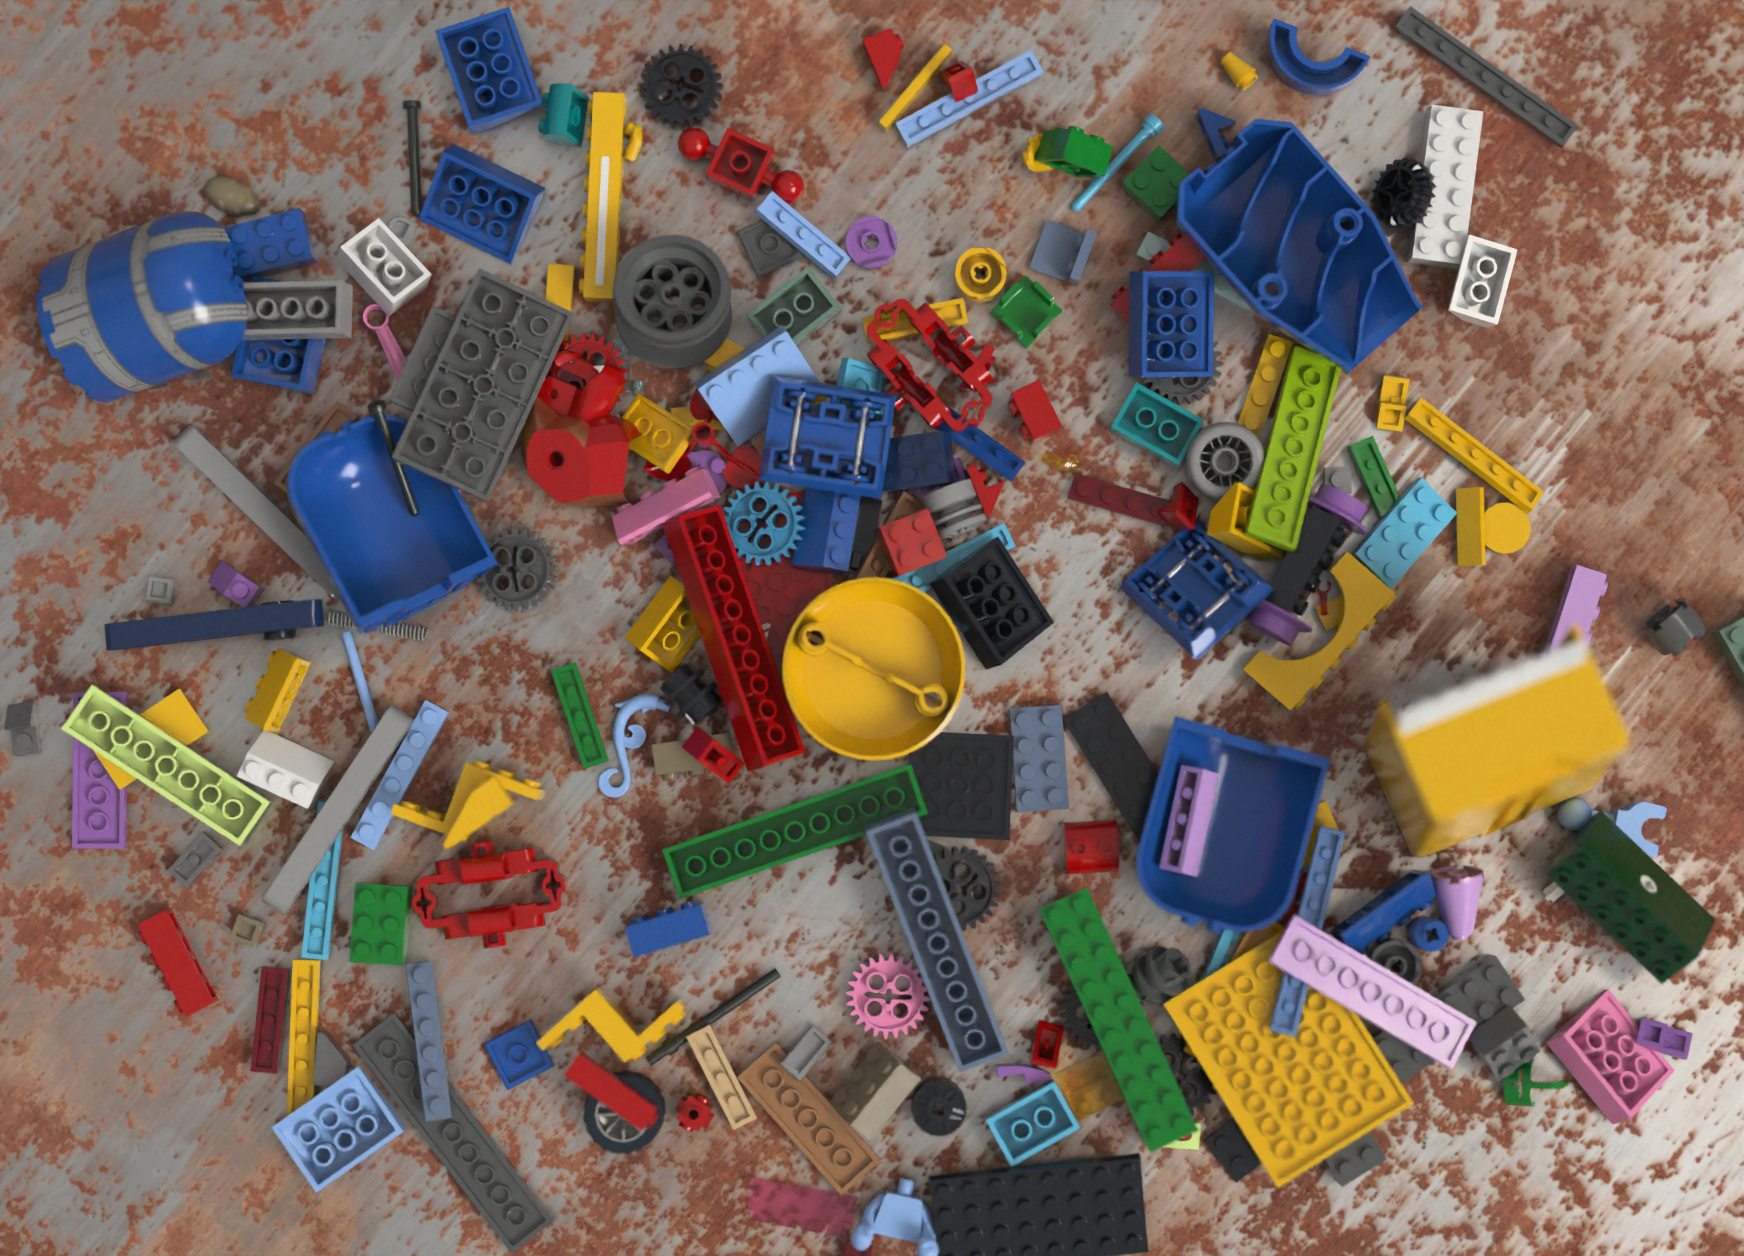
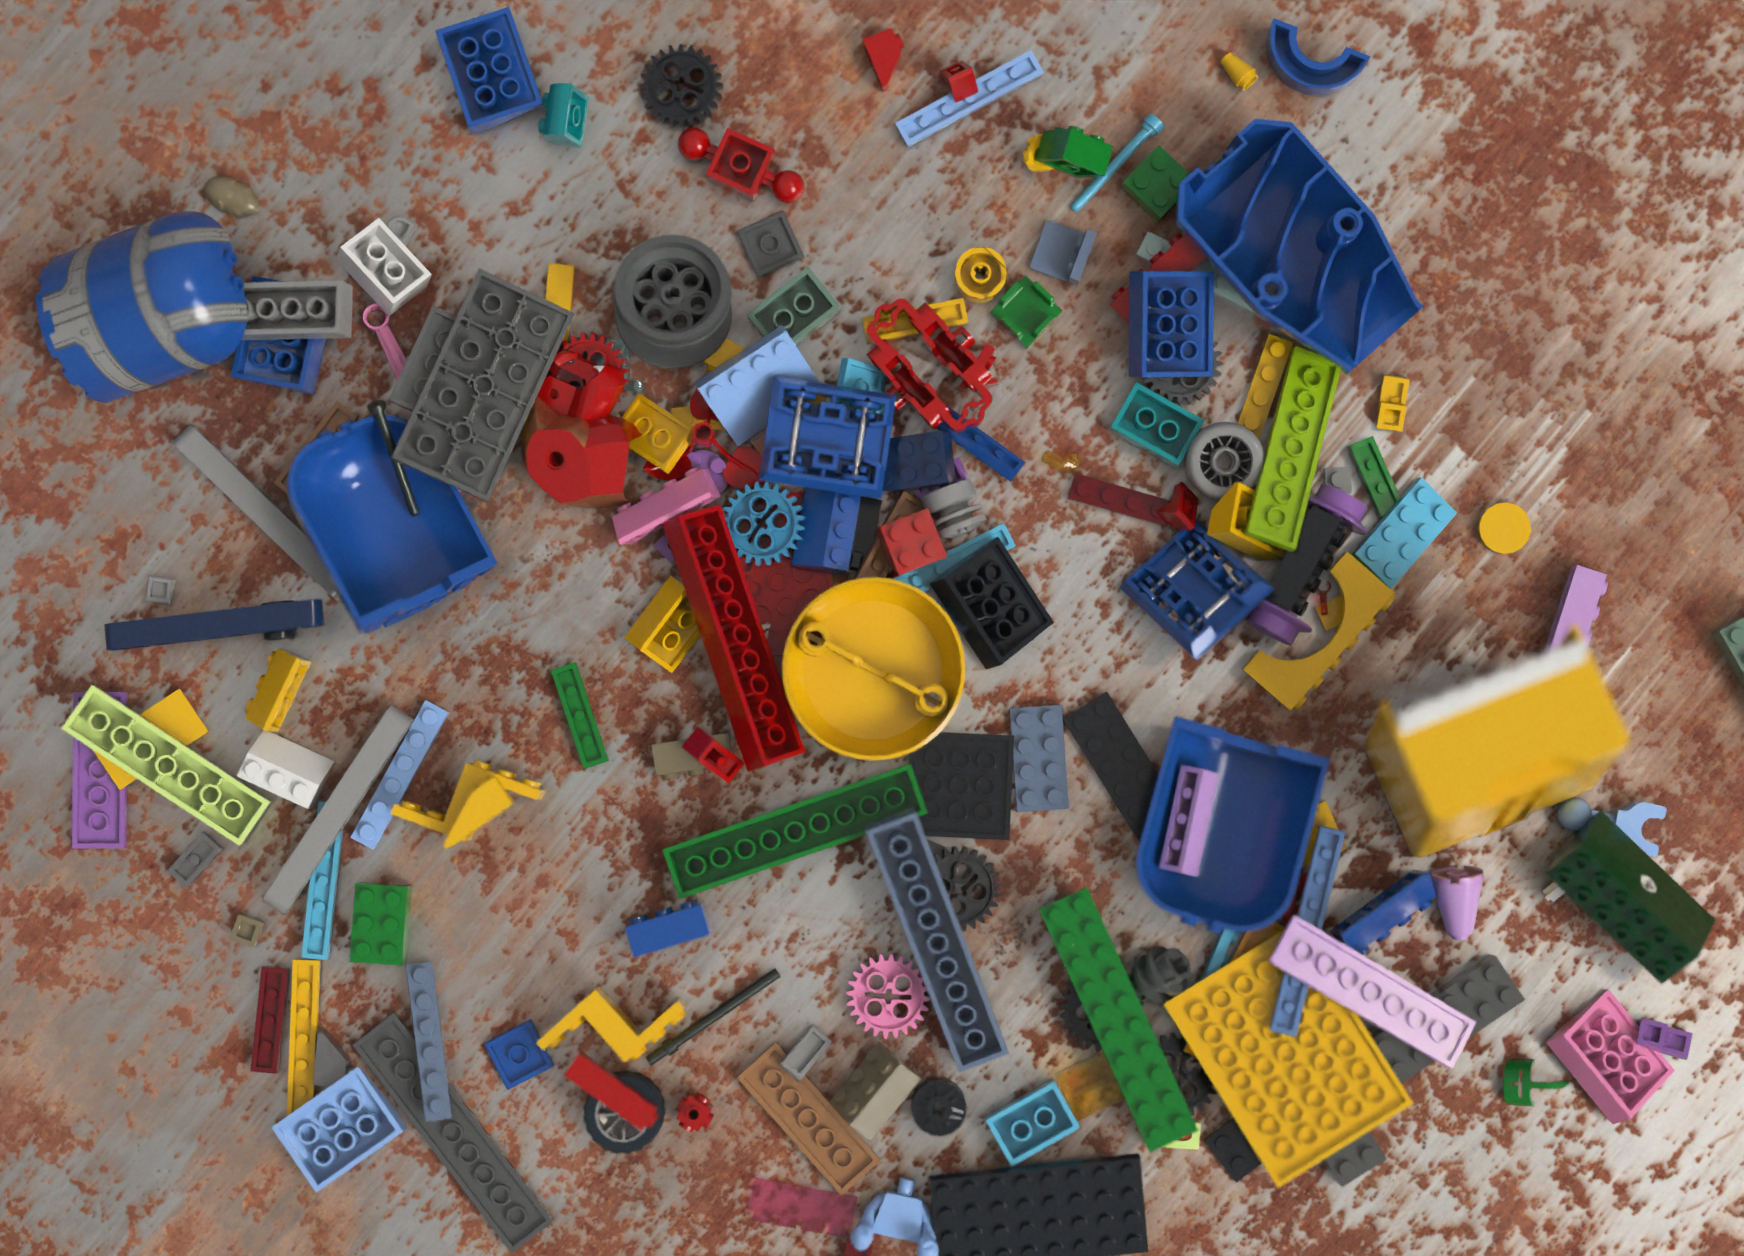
(24, 728): flat silver slope -> none
(177, 962): red brick -> none
(235, 585): medium lavender slope -> none
(272, 244): blue brick -> none
(360, 680): light blue bar -> none
(381, 629): light grey piece -> none
(413, 145): pearl dark grey bar -> none
(481, 203): blue slope -> none
(494, 920): red piece -> none
(540, 568): dark grey gear -> none
(604, 196): yellow brick -> none
(620, 741): light blue plant -> none
(635, 142): yellow arm -> none
(690, 693): black piece -> none
(721, 1076): tan plate -> none
(802, 234): light blue plate -> none
(878, 229): medium lavender plate -> none
(915, 88): yellow tile -> none
(986, 496): red slope -> none
(1031, 1073): medium lavender slope -> none
(1034, 413): red brick -> none
(1046, 1044): red slope -> none
(1091, 847): red brick -> none
(1211, 126): blue slope -> none
(1403, 193): black gear -> none
(1408, 958): dark grey brick -> none
(1436, 928): blue piece -> none
(1451, 154): white brick -> none
(1470, 526): yellow tile -> none
(1474, 455): yellow plate -> none
(1482, 281): white slope -> none
(1486, 77): dark grey plate -> none
(1503, 1043): dark grey brick -> none
(1674, 627): dark grey brick -> none

